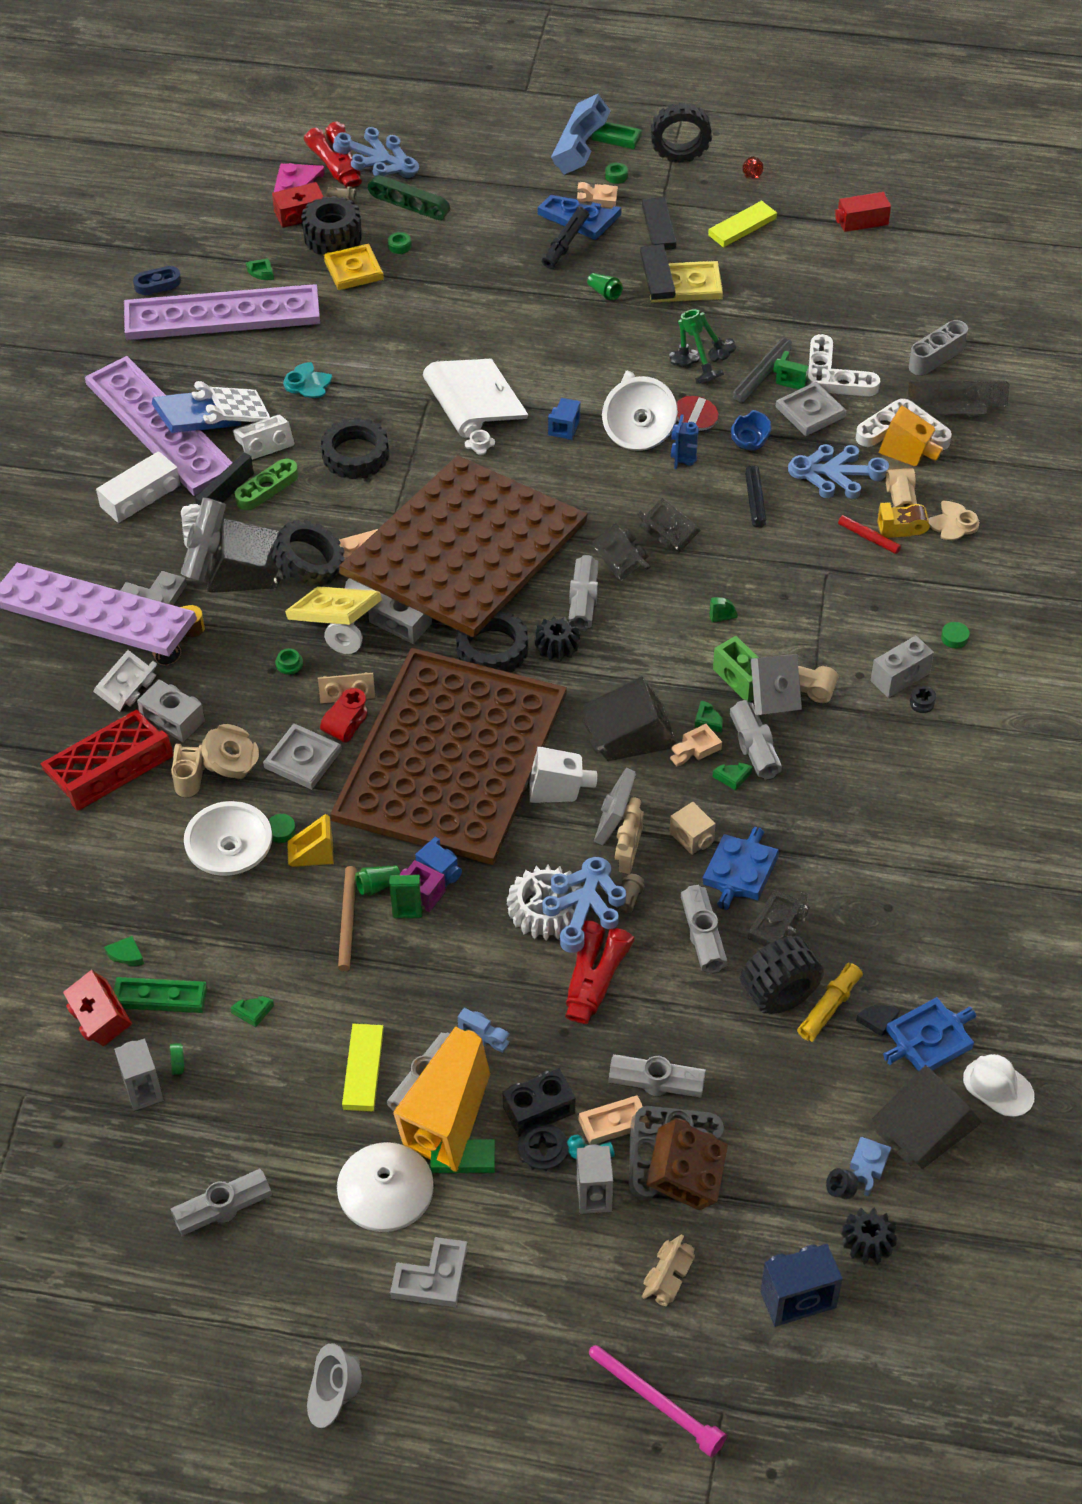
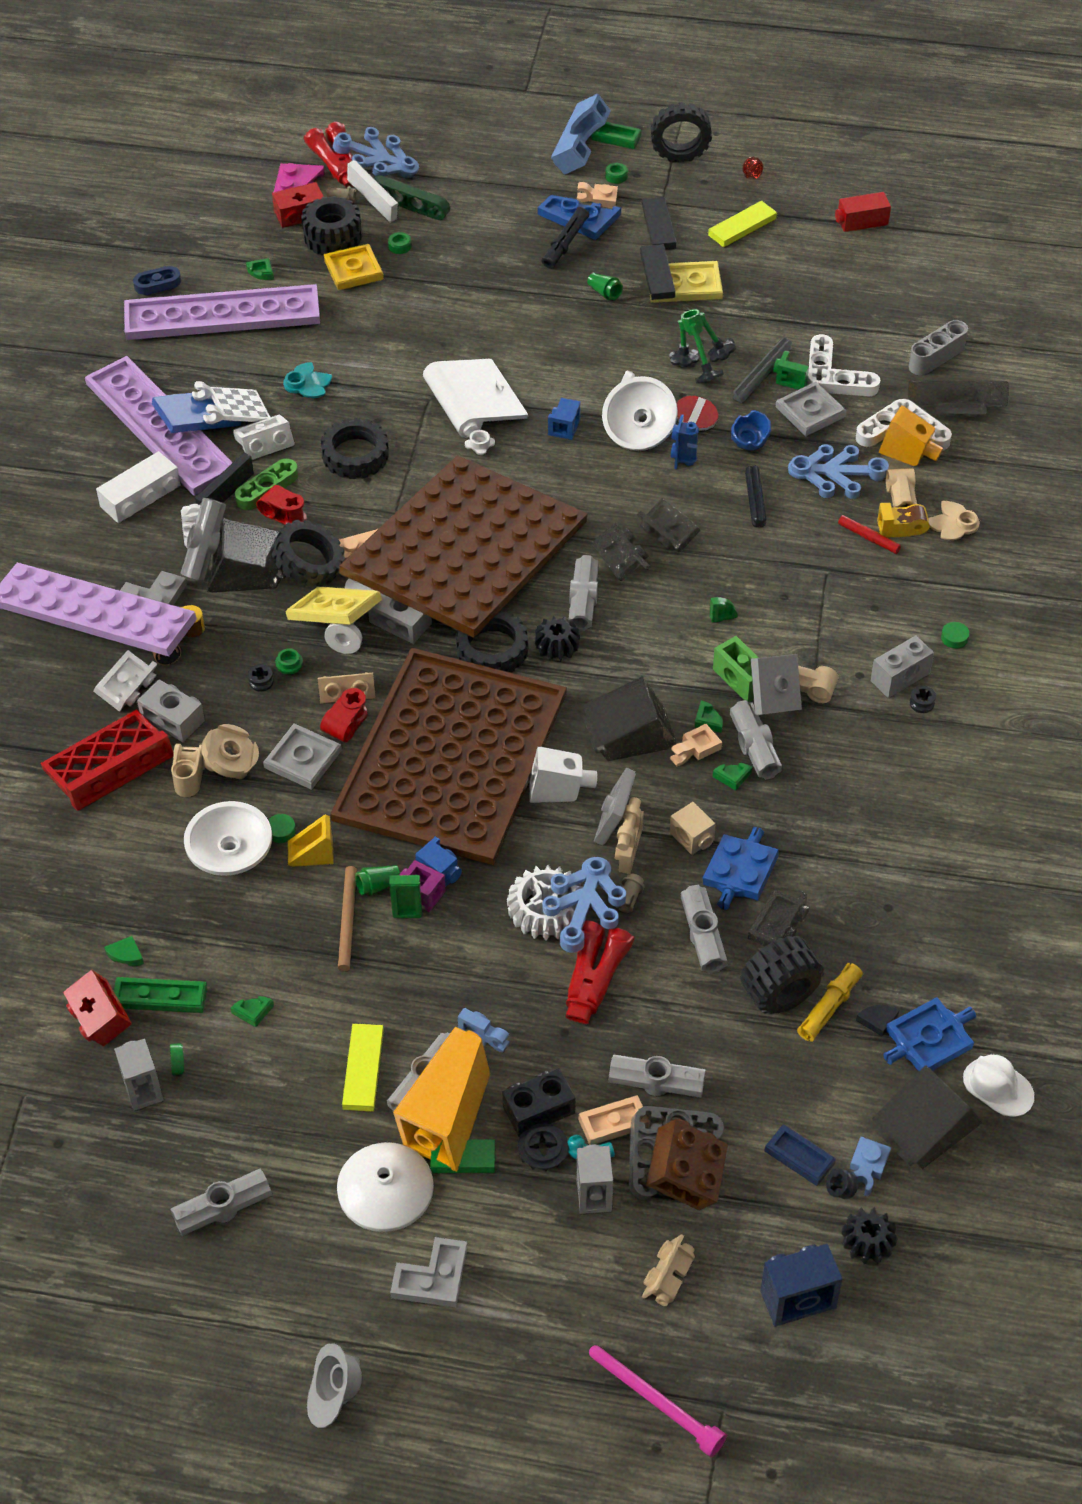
(260, 670): none -> black bush
(281, 505): none -> red piece
(372, 191): none -> white tile
(800, 1155): none -> dark blue tile

